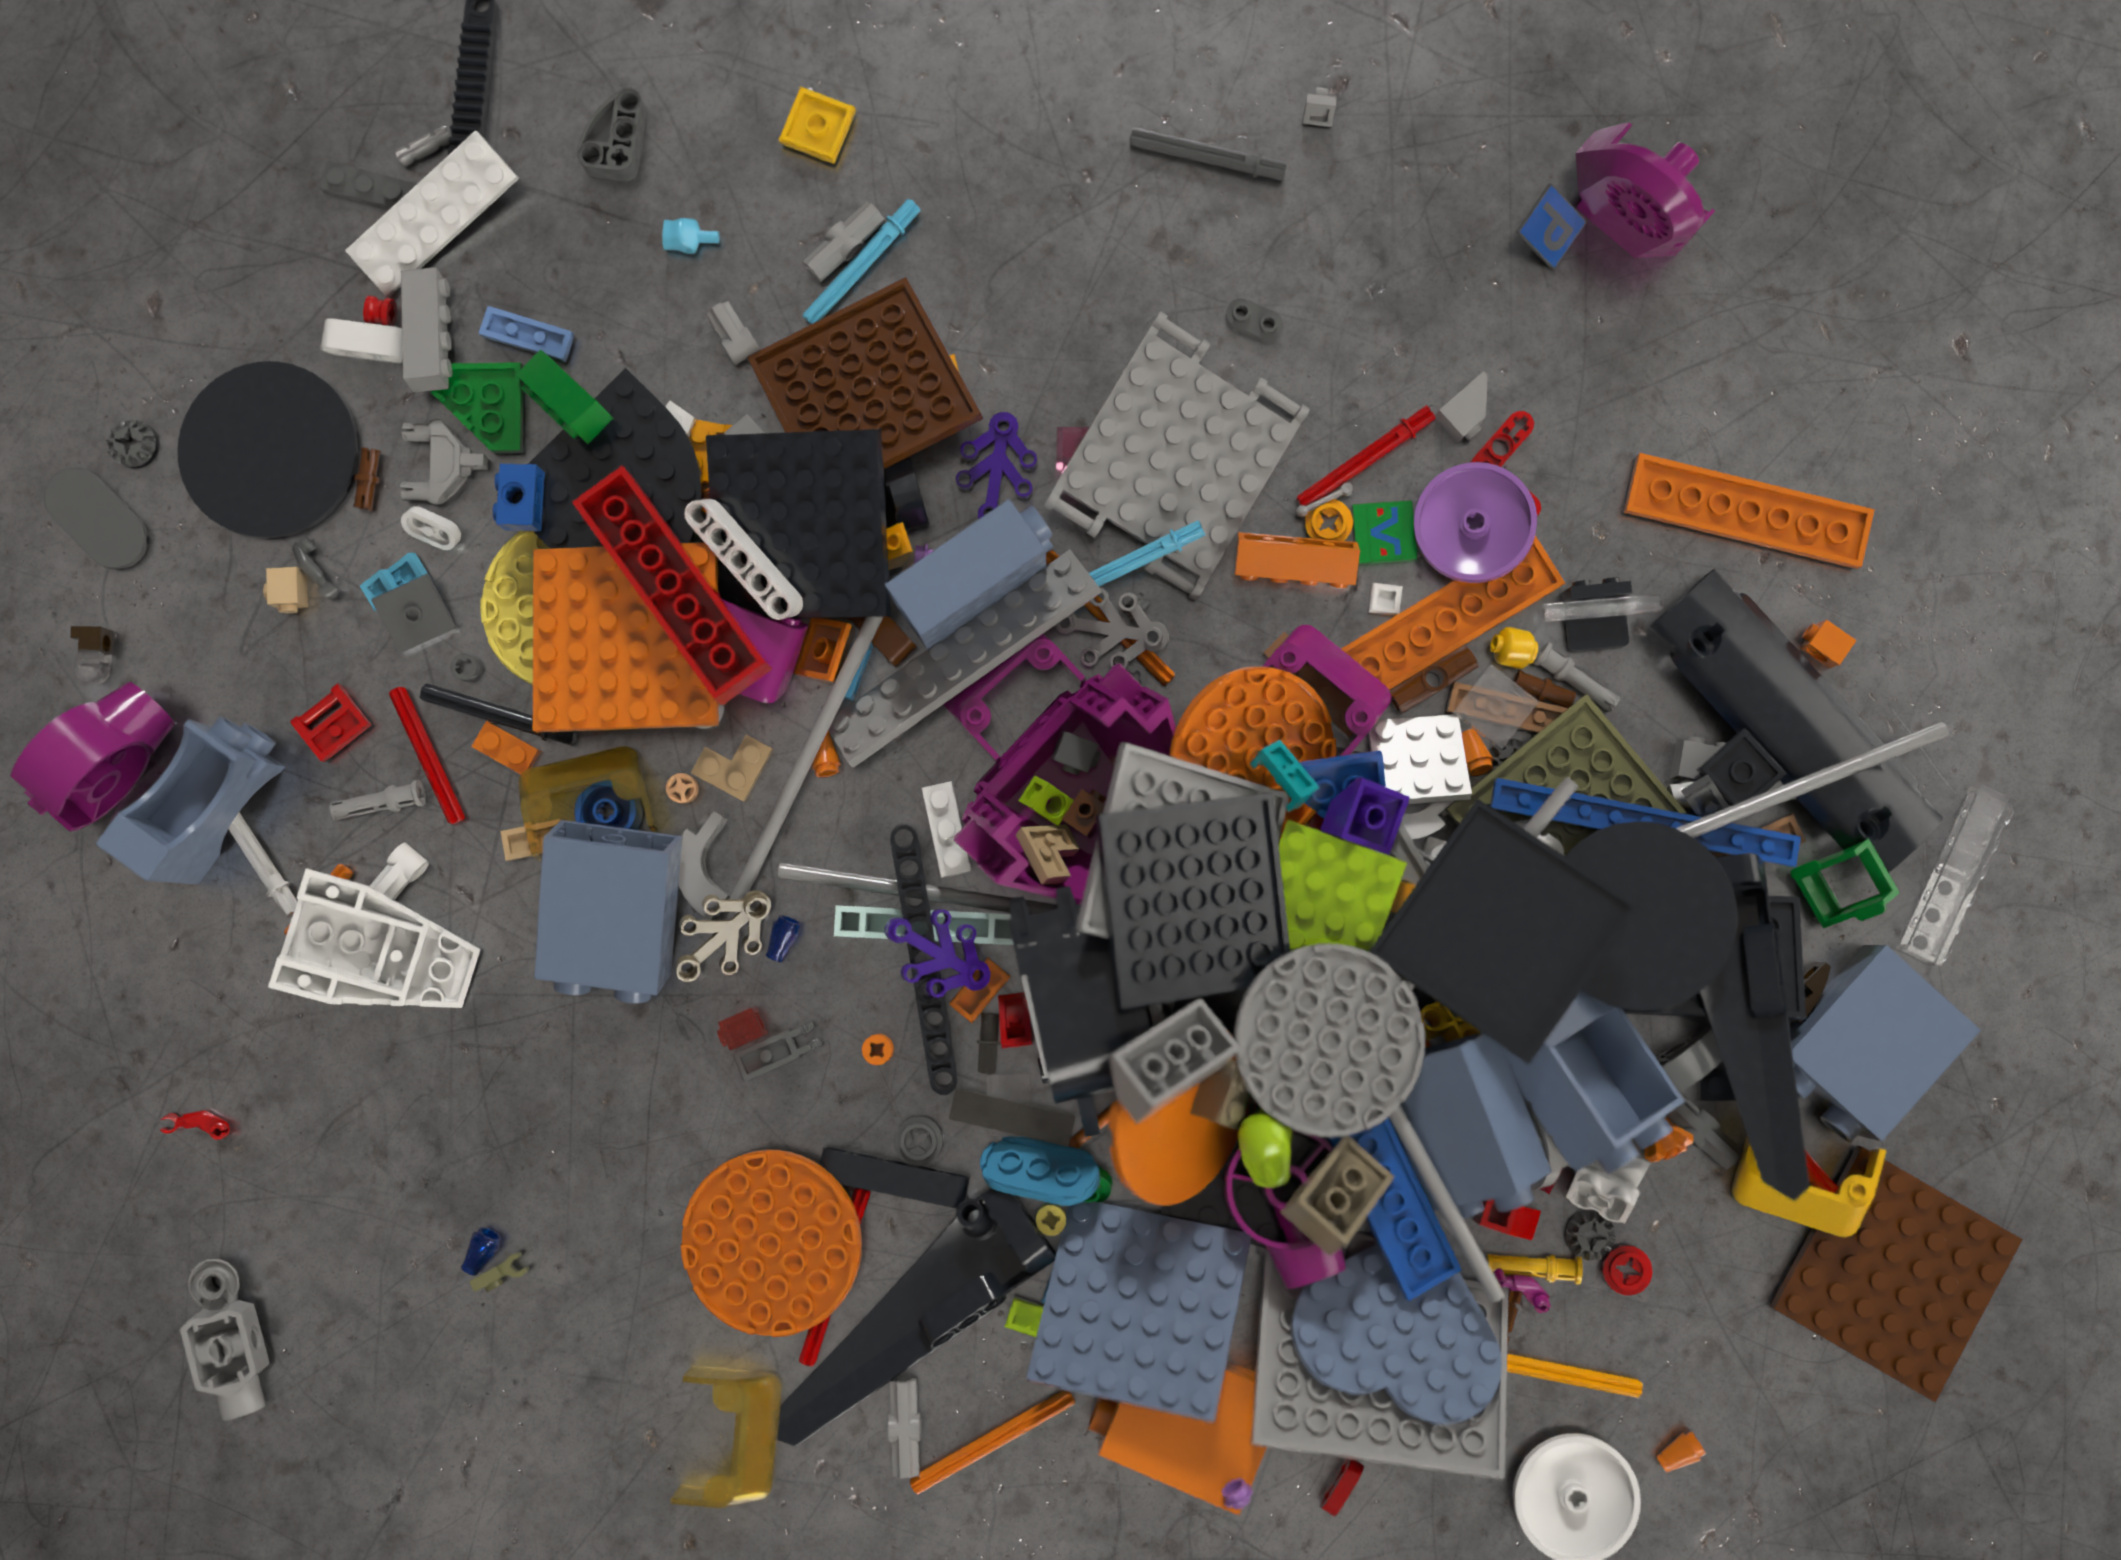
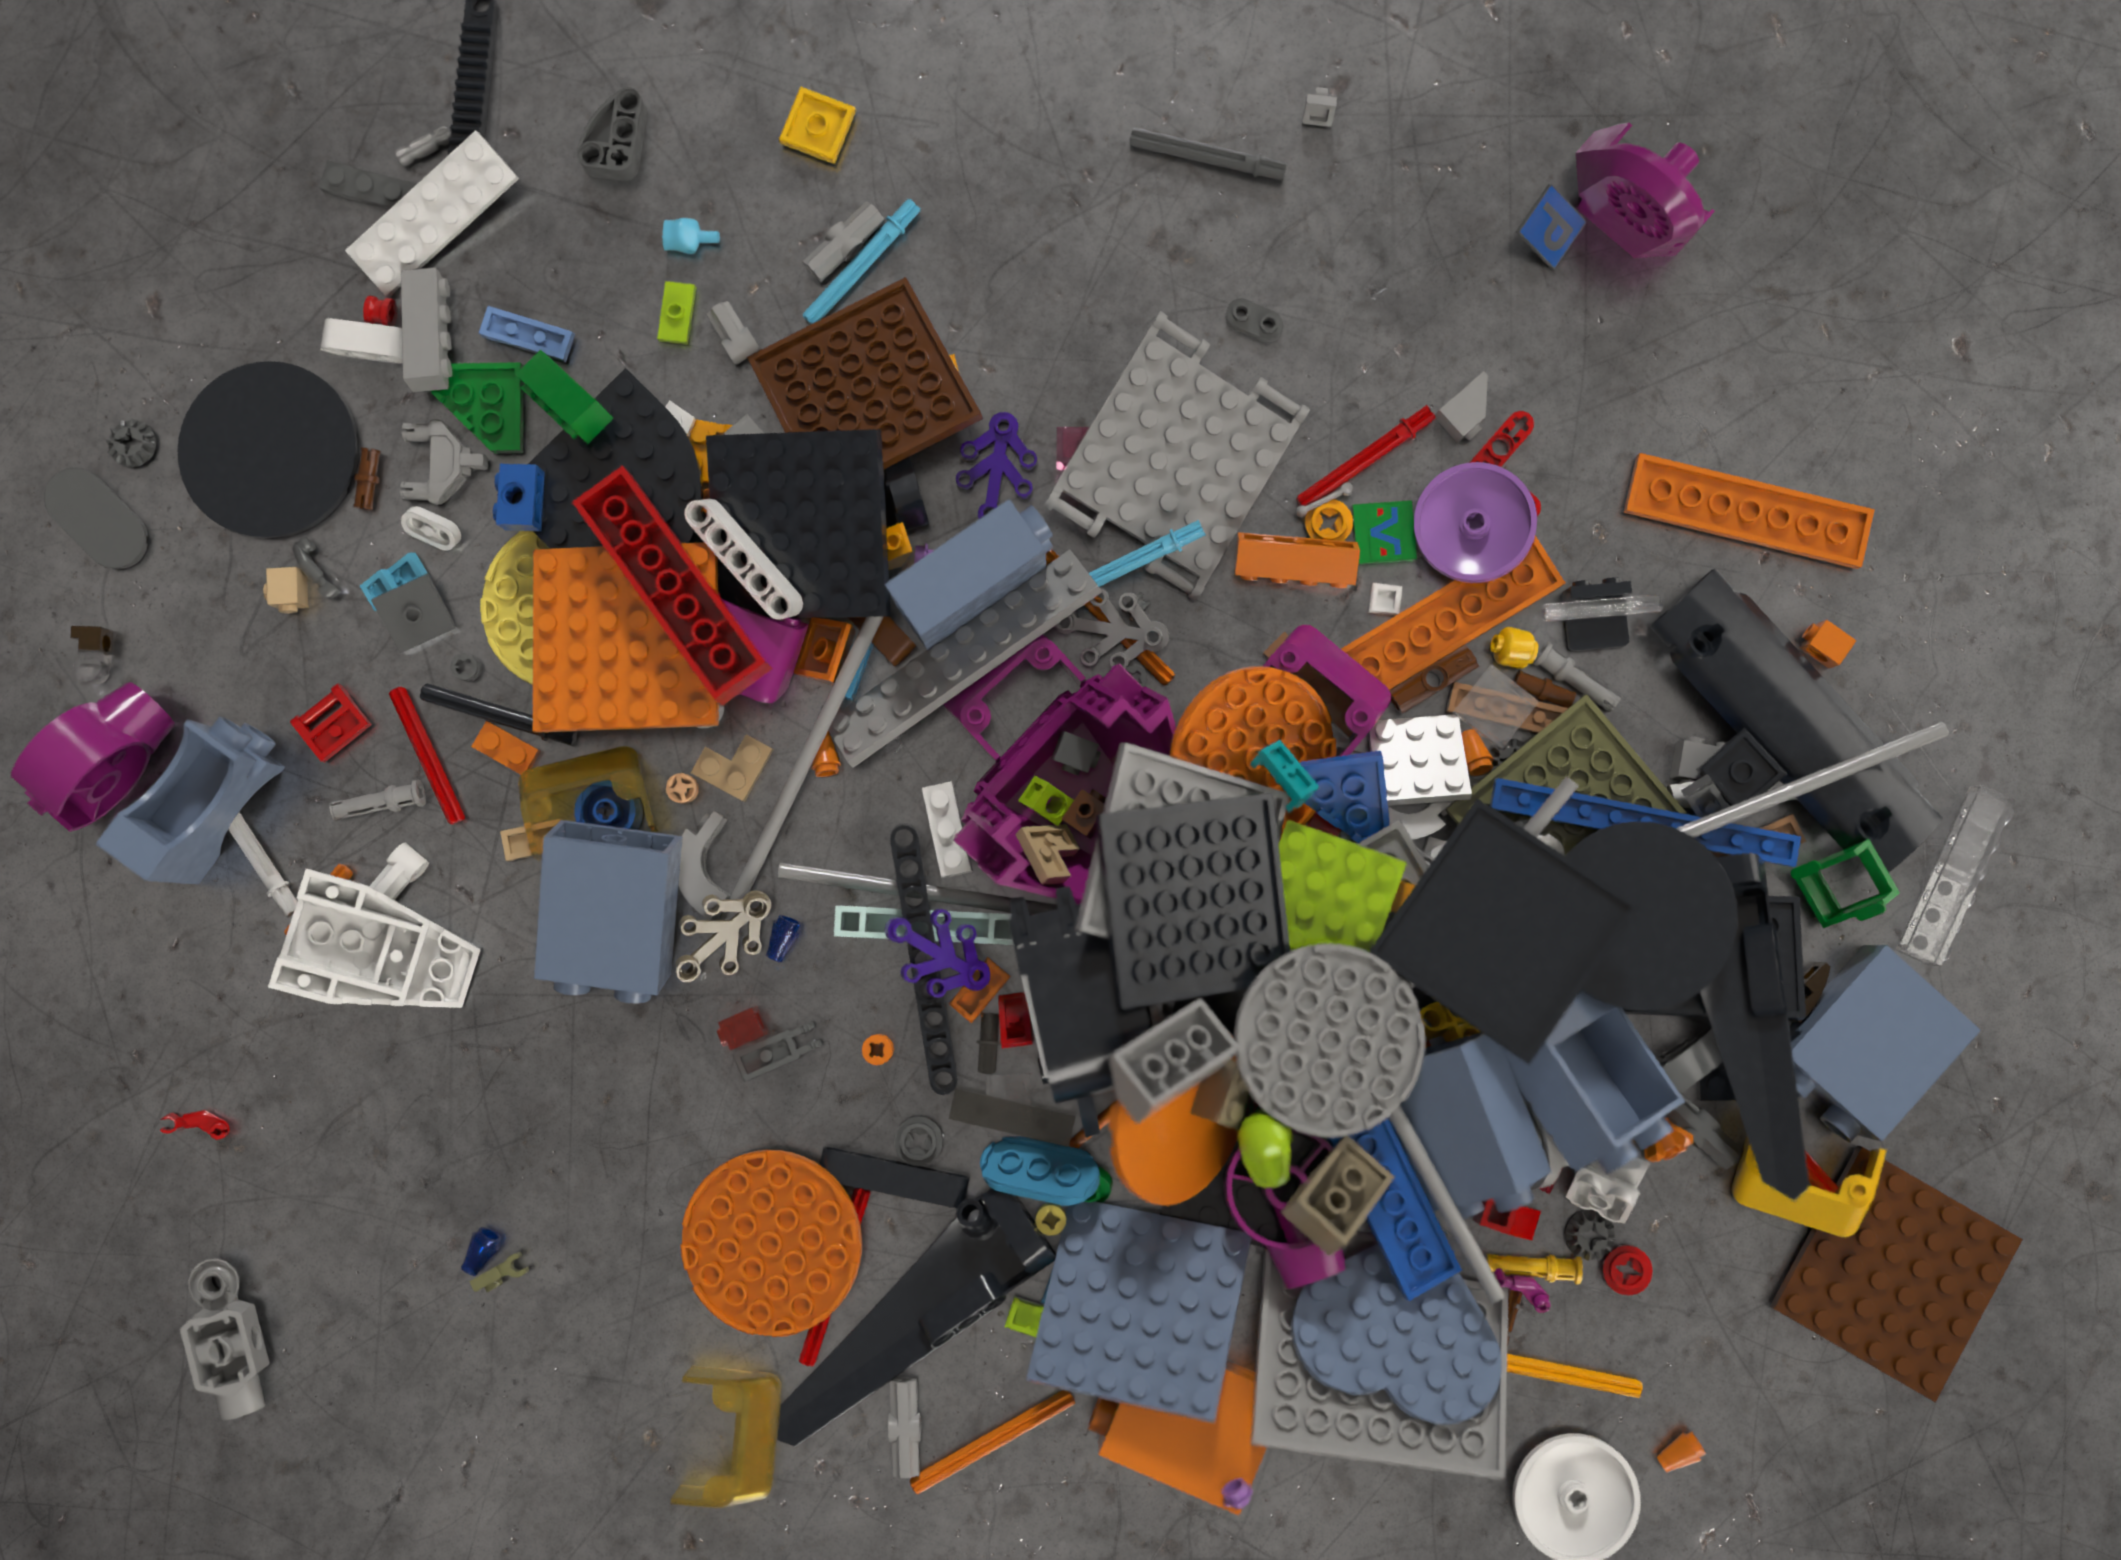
(676, 313): none -> lime plate
(1341, 1486): red beam -> none
(1366, 815): dark purple slope -> none

